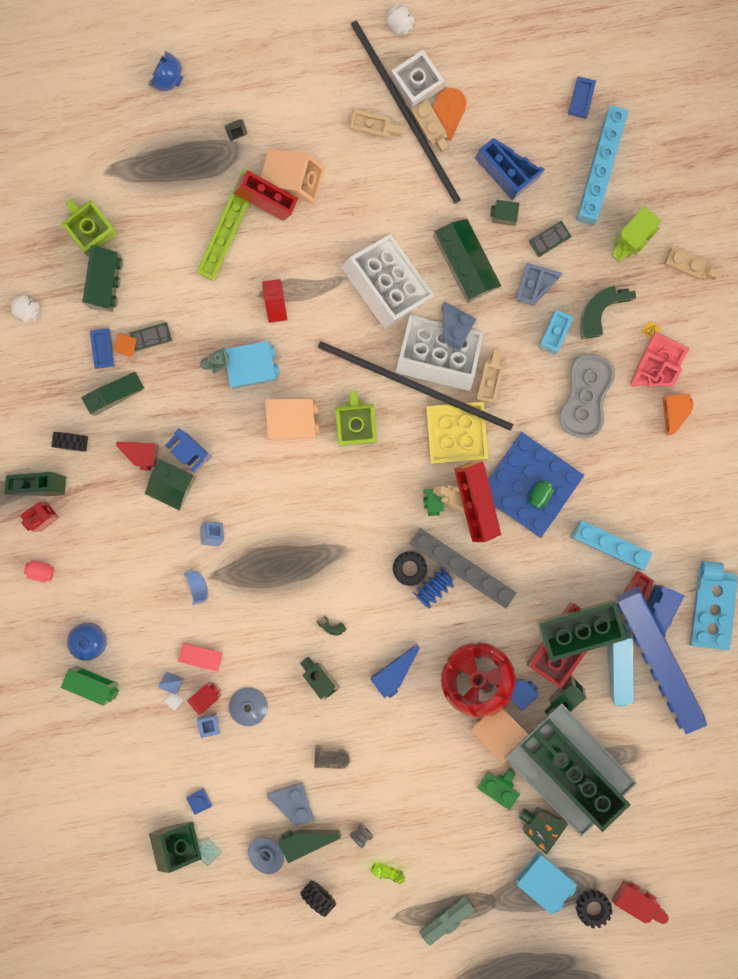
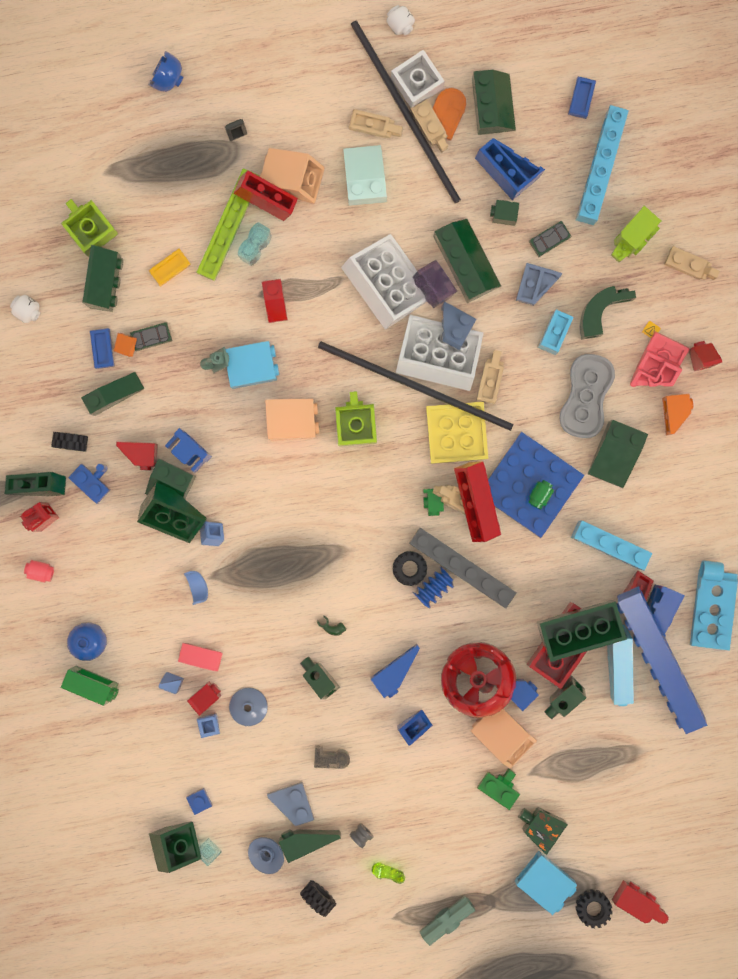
(90, 482): none -> blue plate
(169, 267): none -> yellow tile
(170, 514): none -> dark green slope
(173, 701): white sticker -> none
(257, 240): none -> clear light blue brick
(365, 175): none -> light aqua slope
(414, 727): none -> blue slope
(434, 284): none -> clear purple brick
(493, 102): none -> dark green slope
(572, 772): piece -> none
(617, 453): none -> dark green slope
(704, 356): none -> red slope

